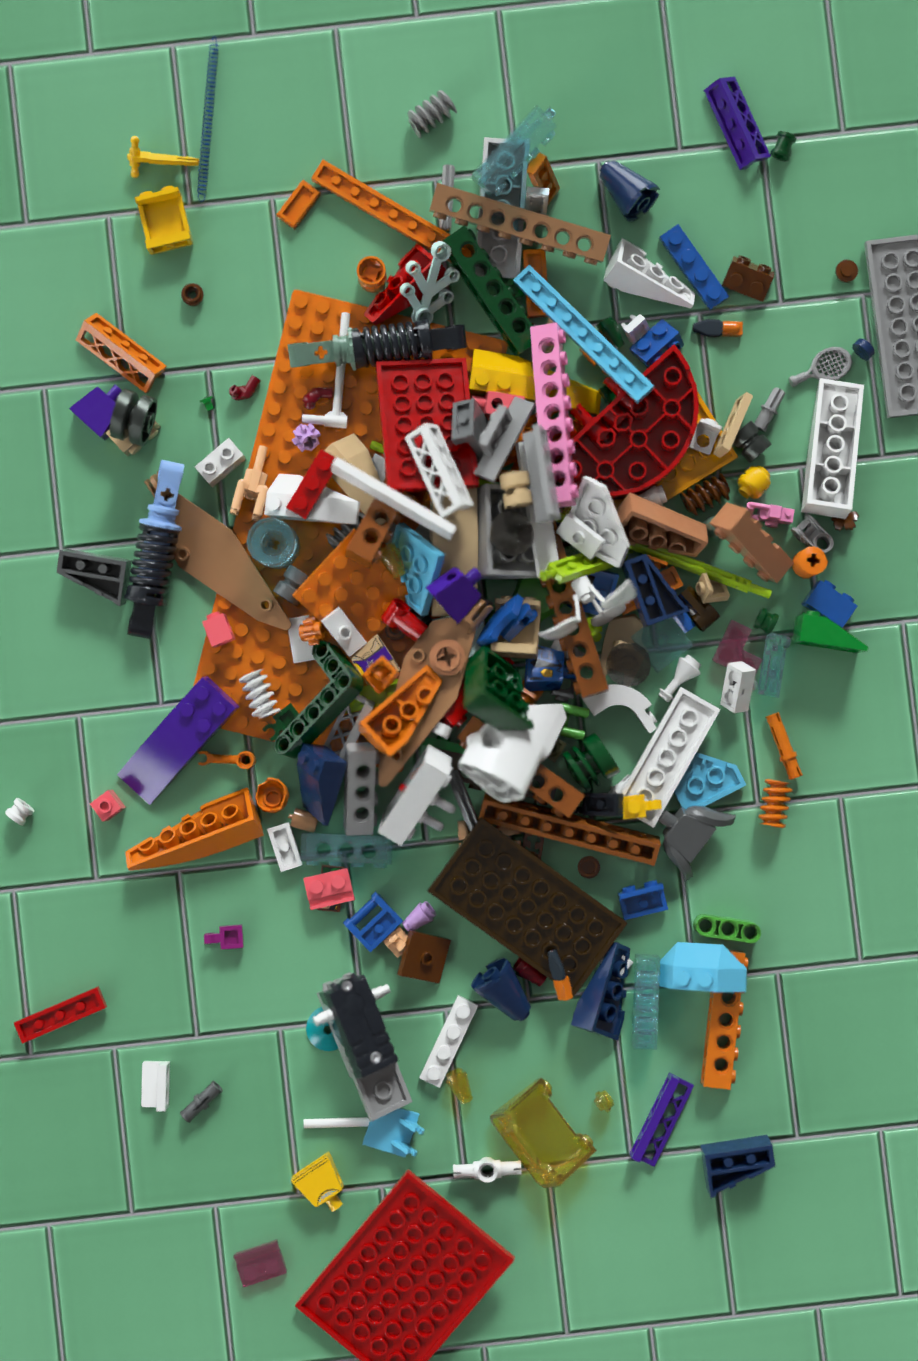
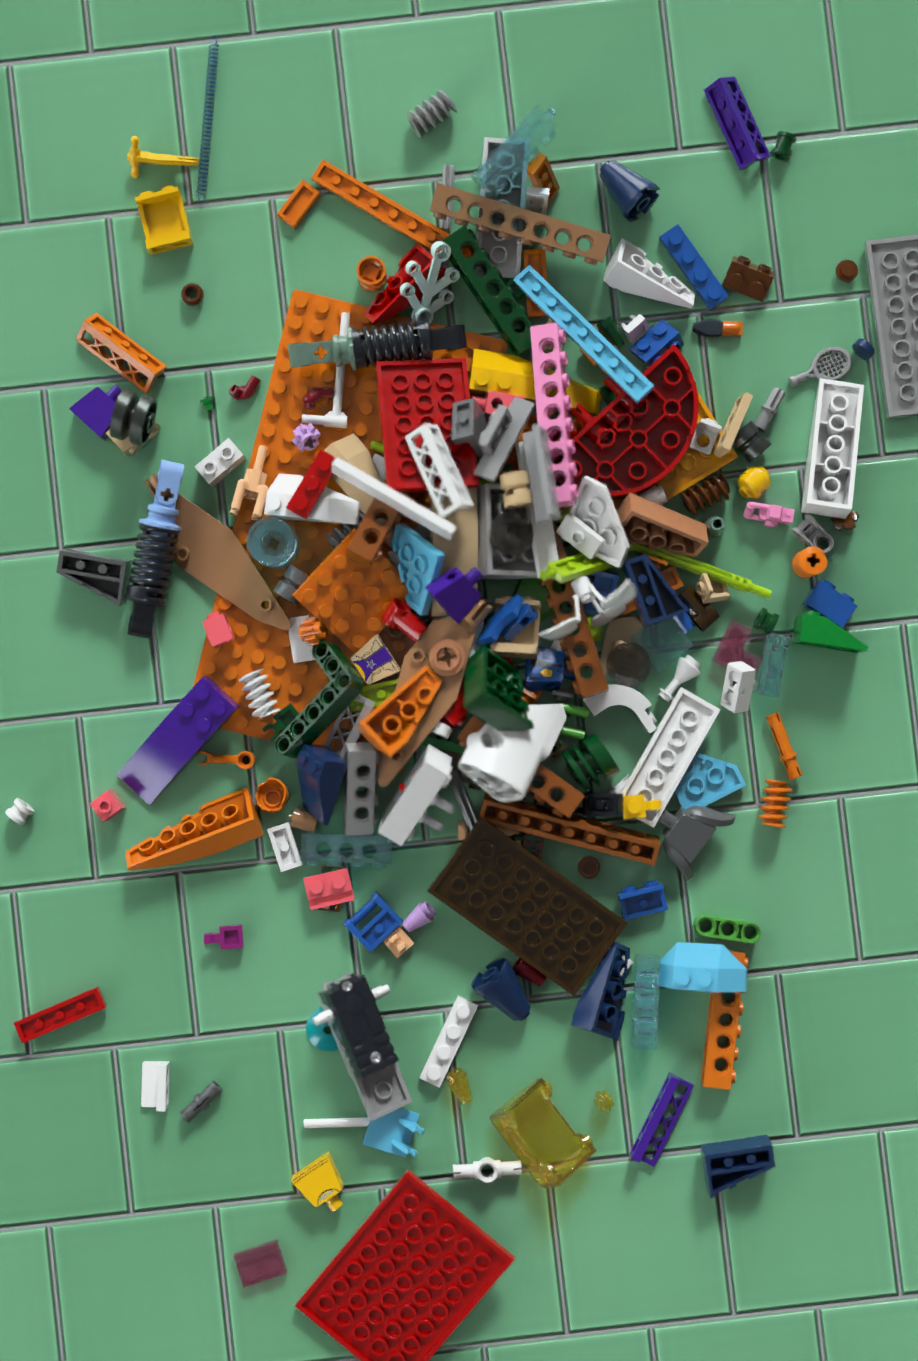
(343, 631): white plate -> none
(380, 674): orange hand -> none
(393, 560): clear yellow cone -> none
(424, 957): reddish brown plate -> none
(561, 981): piece -> none
(751, 542): nougat wedge -> none

